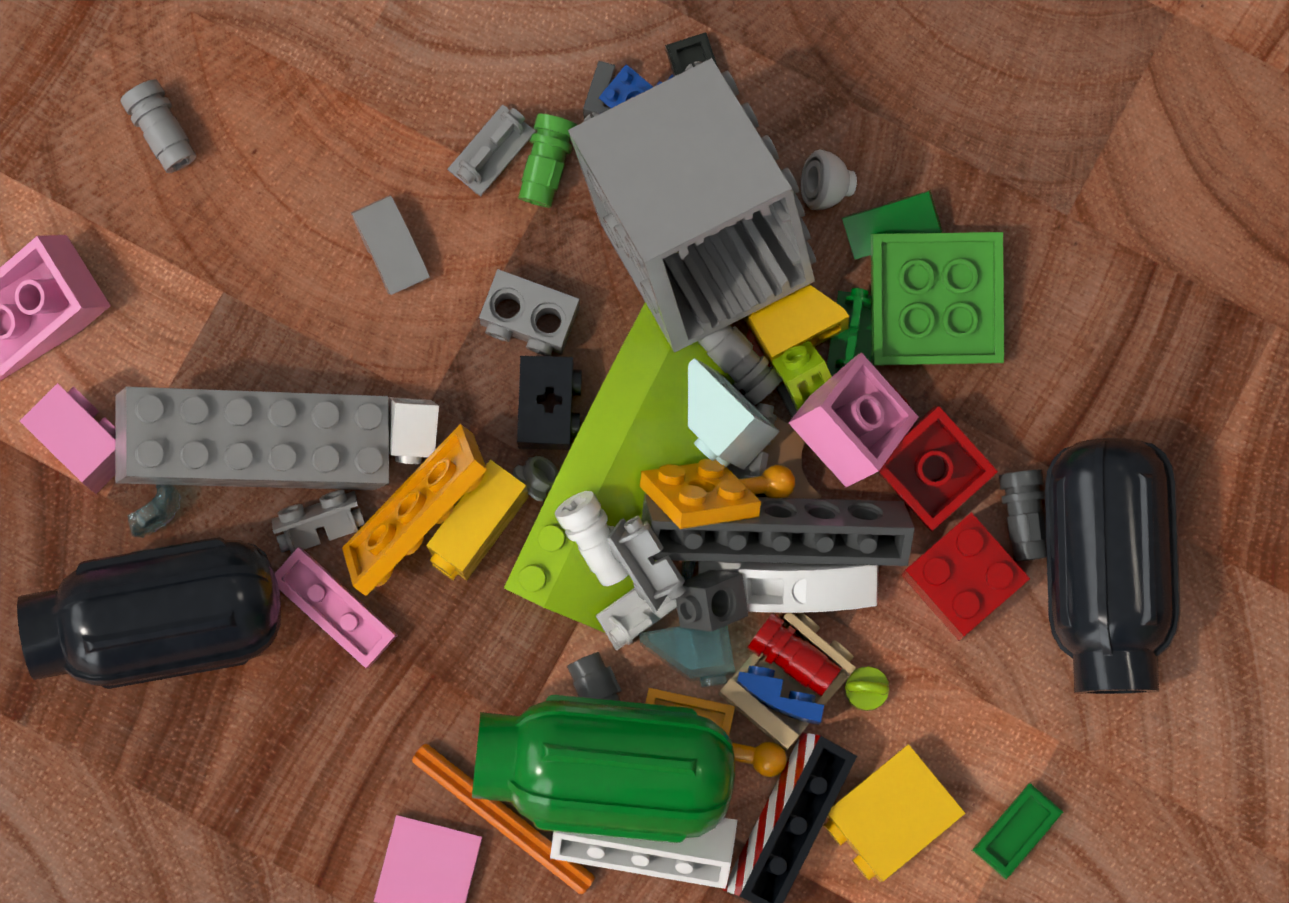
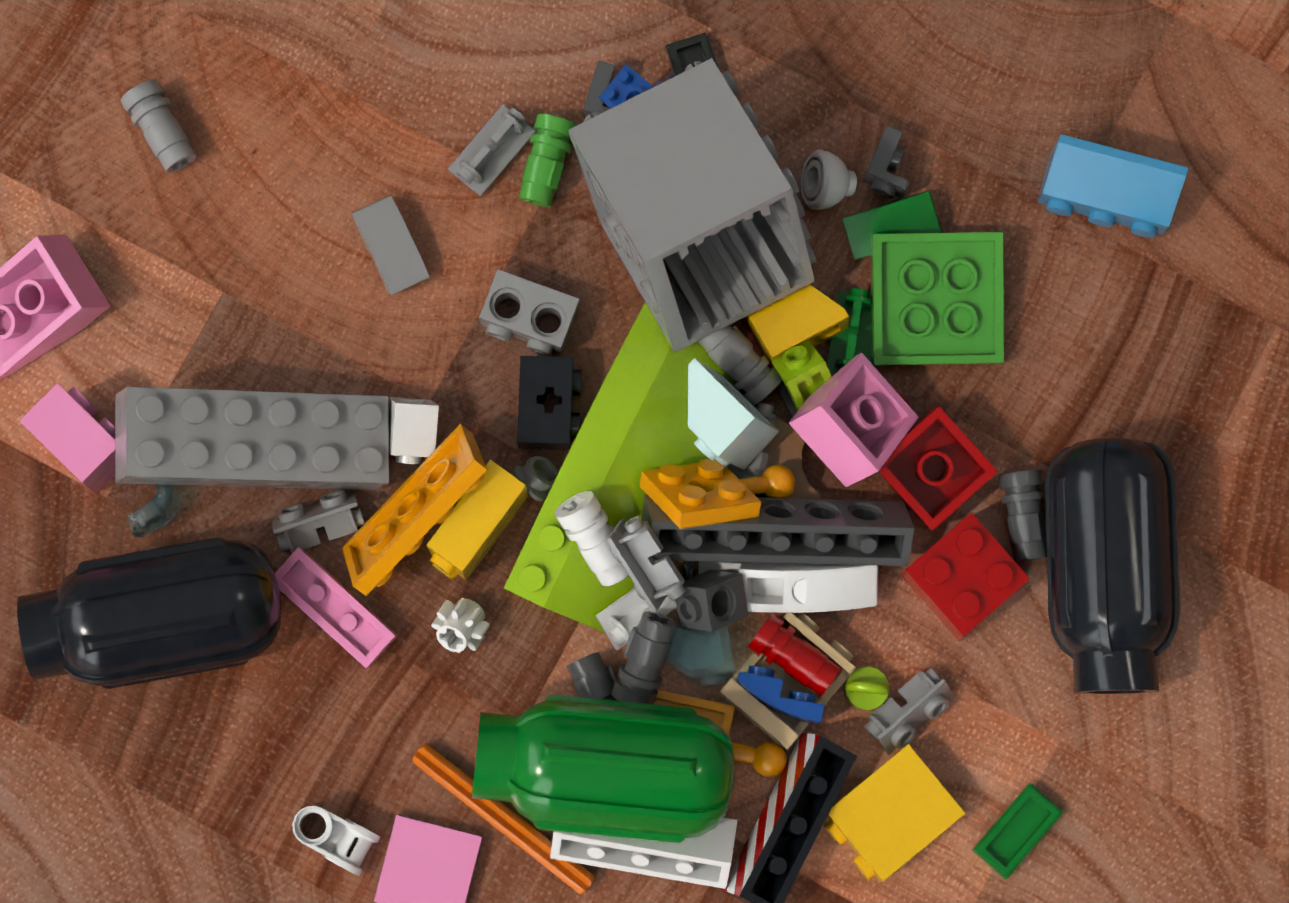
(337, 839): none -> white piece
(460, 625): none -> white gear
(646, 656): none -> dark grey axle
(887, 156): none -> dark grey bracket
(926, 699): none -> light grey hinge
(1111, 186): none -> dark azure slope

